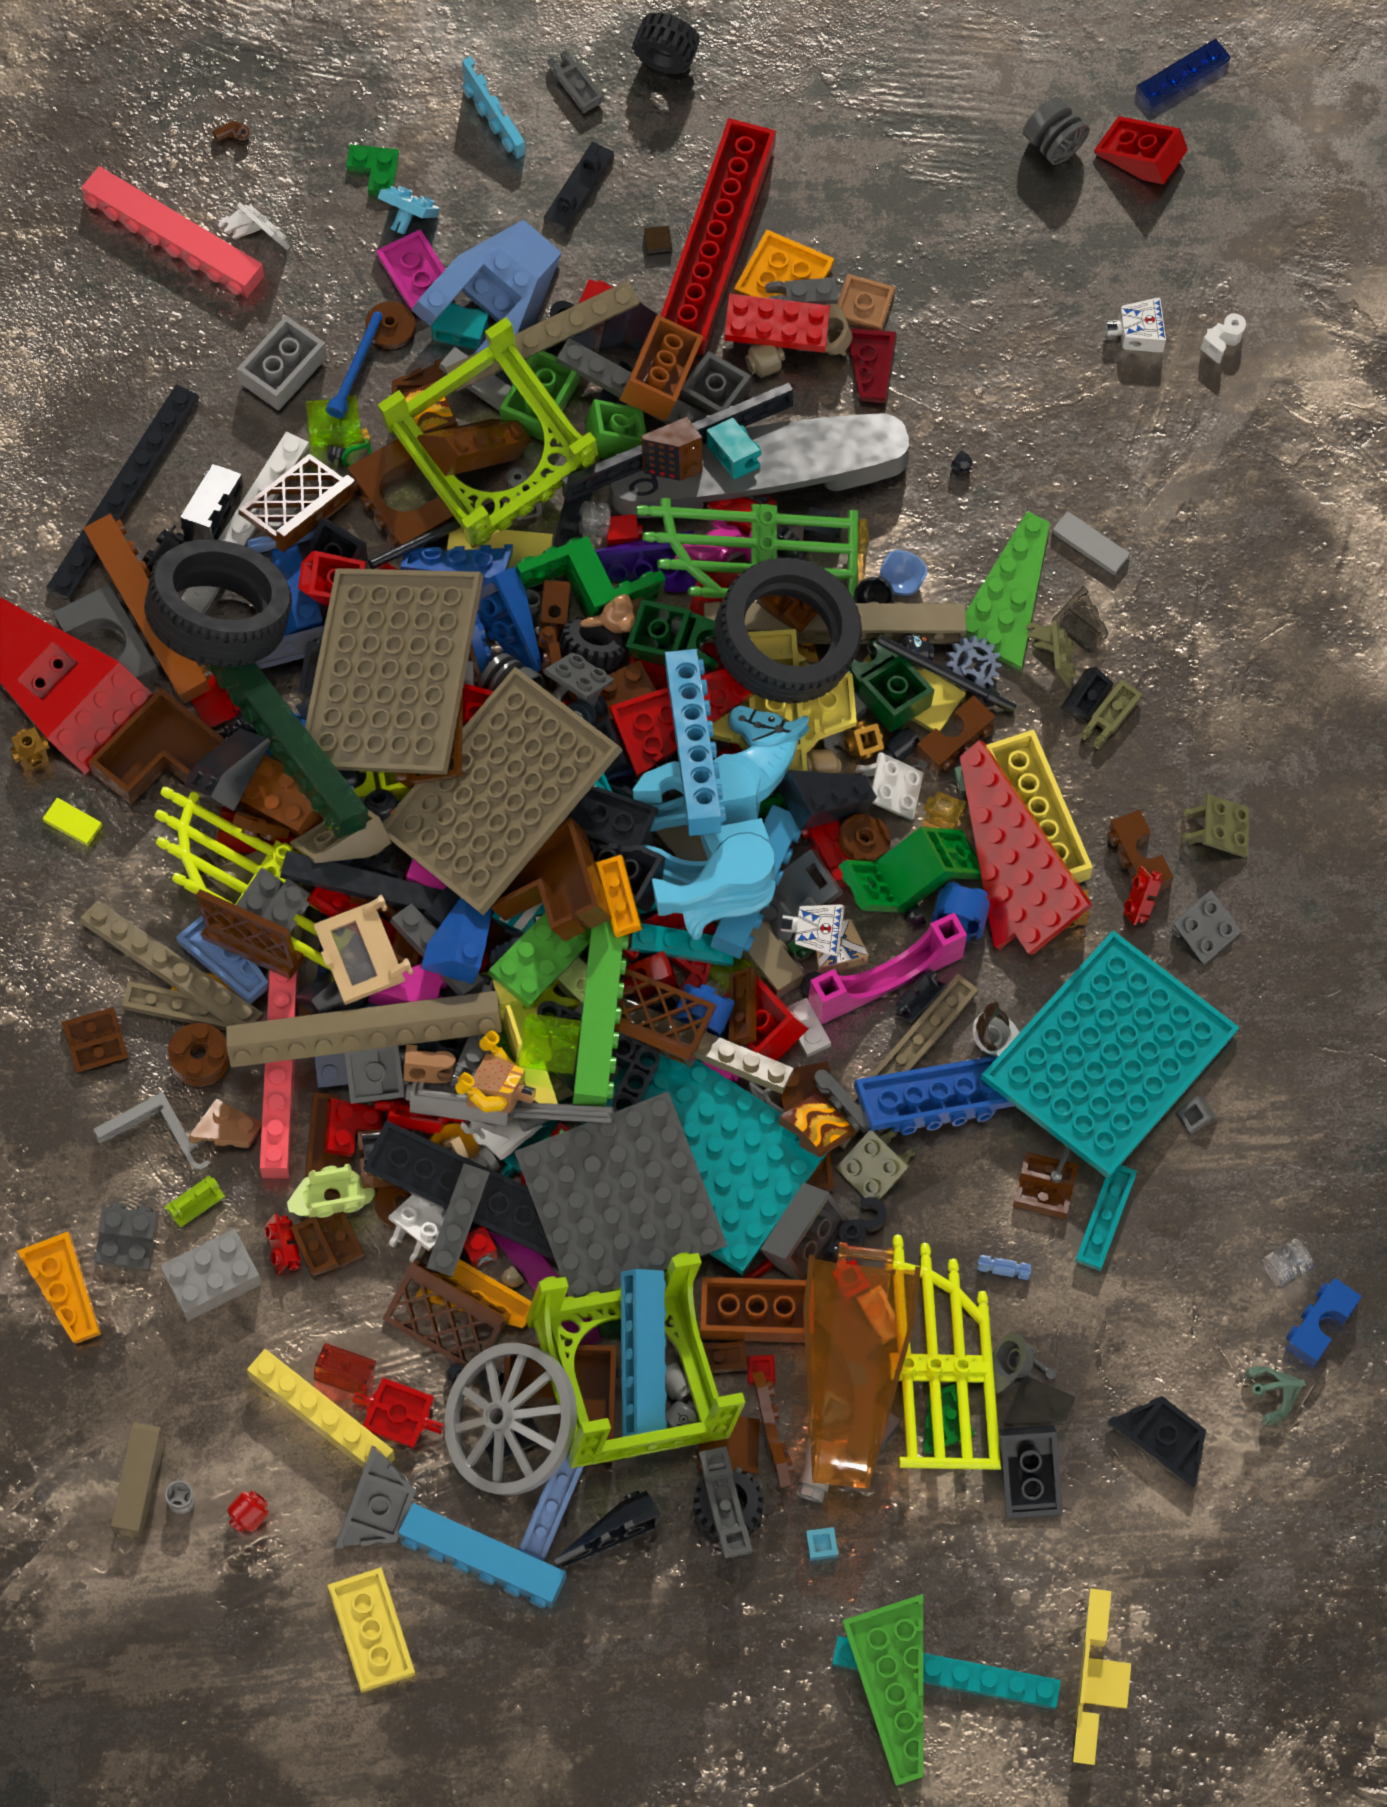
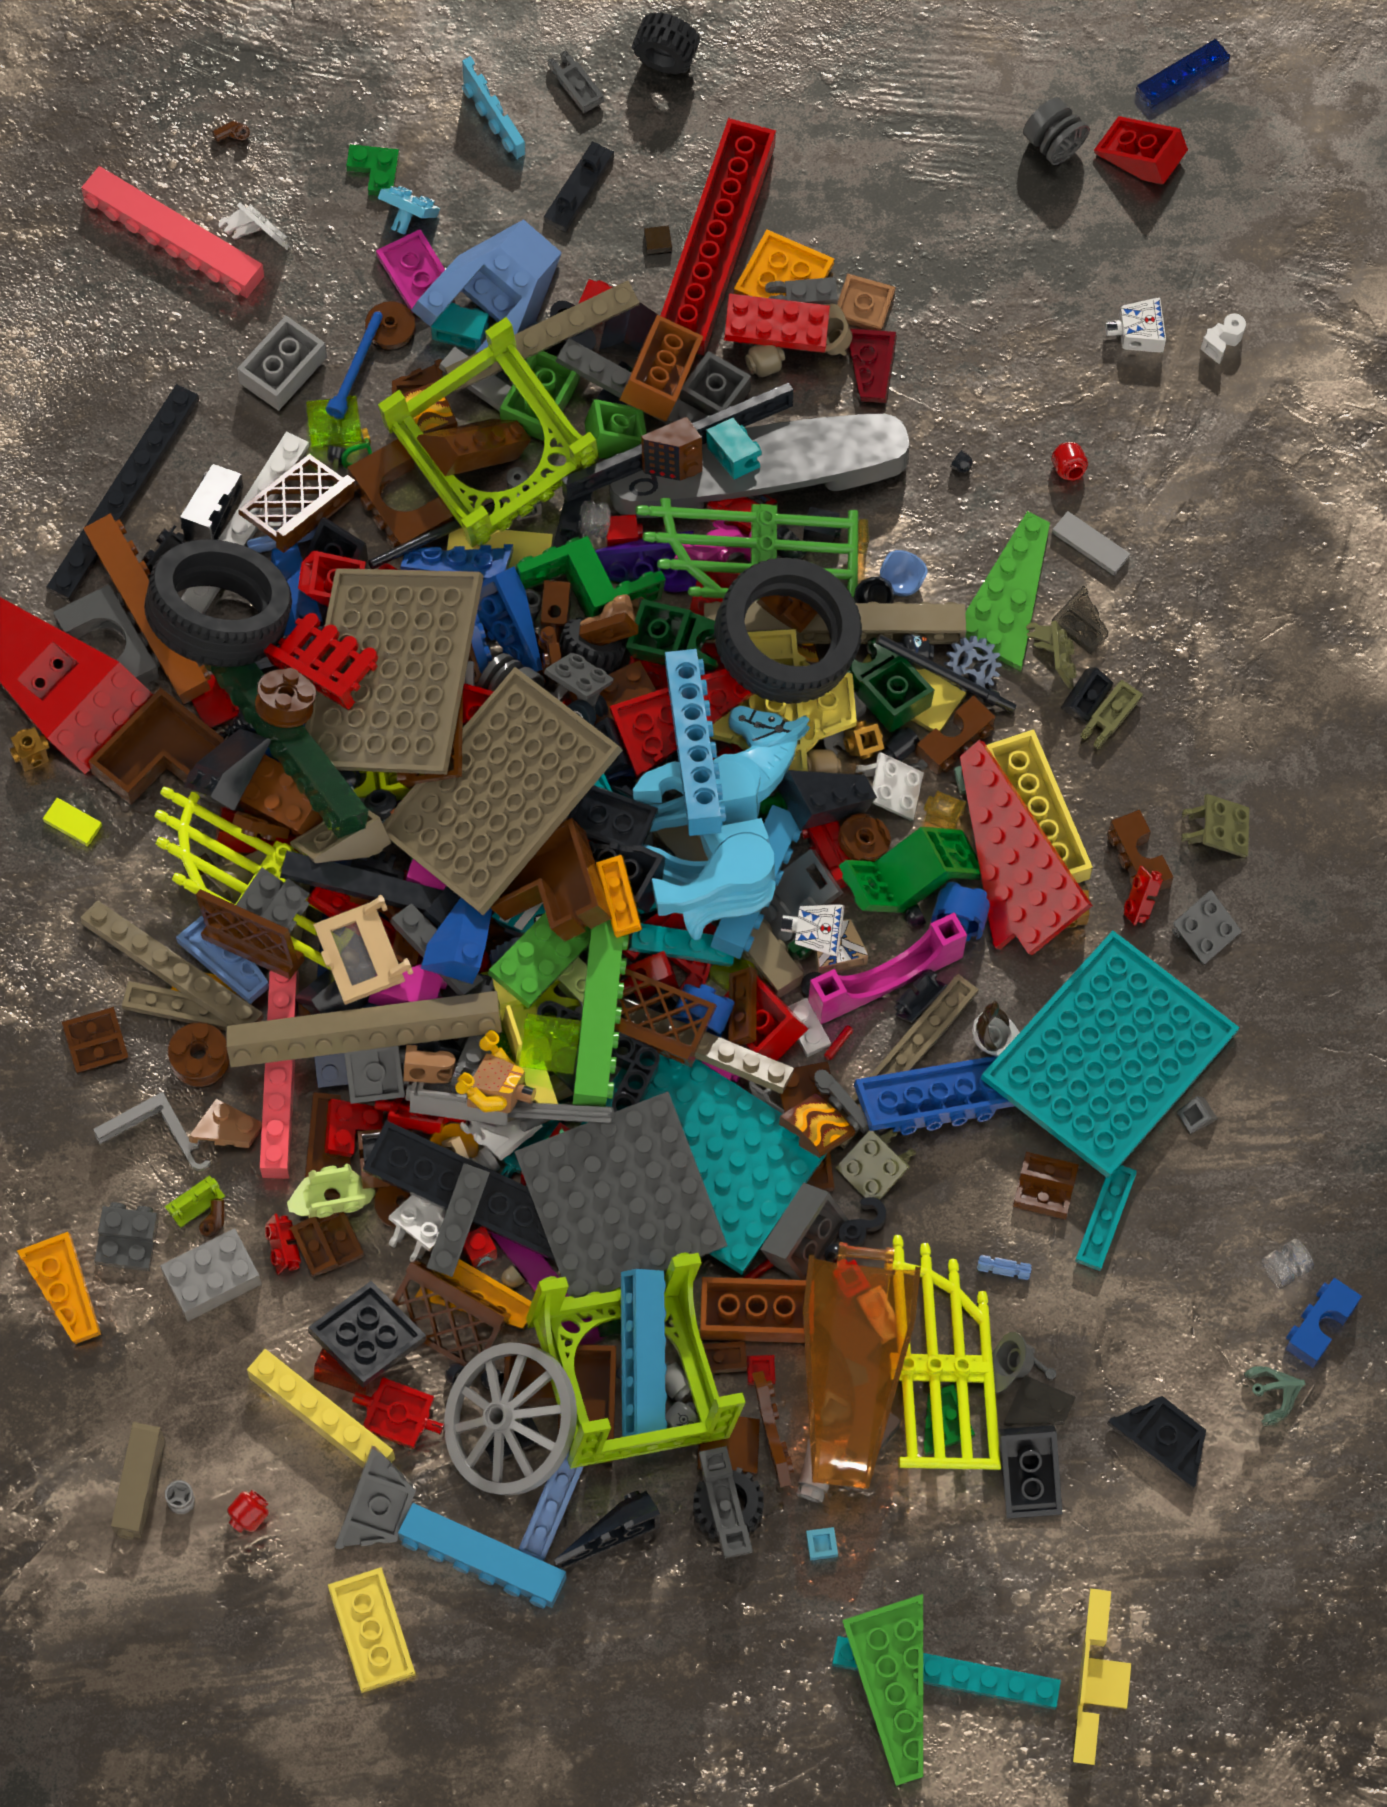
(214, 1220): none -> reddish brown arm
(285, 698): none -> reddish brown wheel
(327, 671): none -> red fence
(367, 1334): none -> black plate
(609, 629): none -> reddish brown plate
(838, 1042): none -> red piece
(1056, 1175): dark grey hinge -> none
(1069, 461): none -> red head

